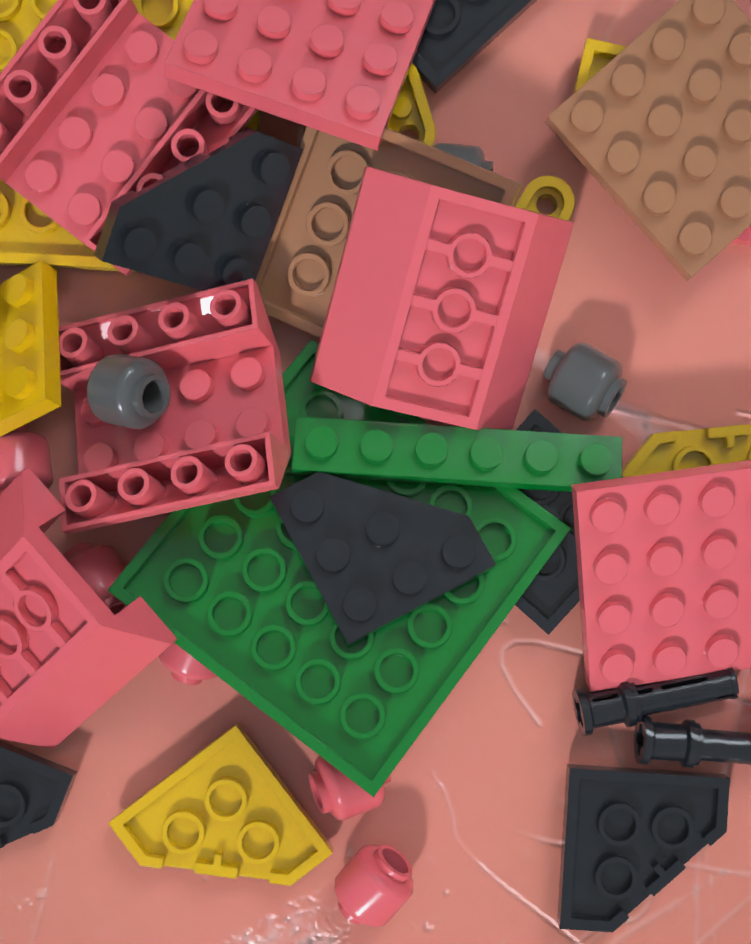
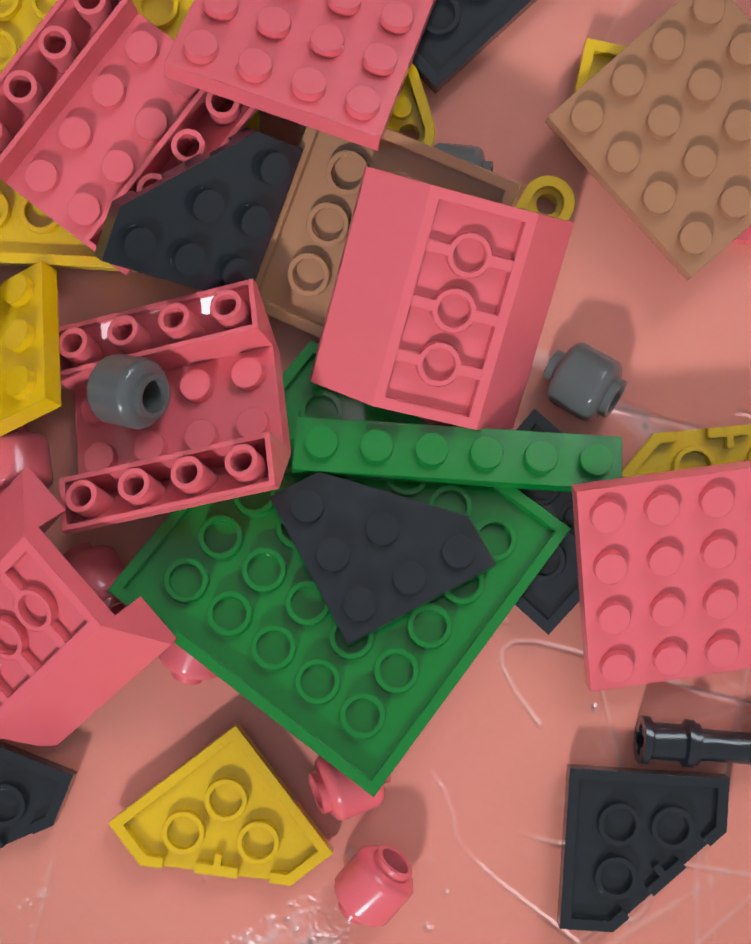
(632, 701): black pin -> none

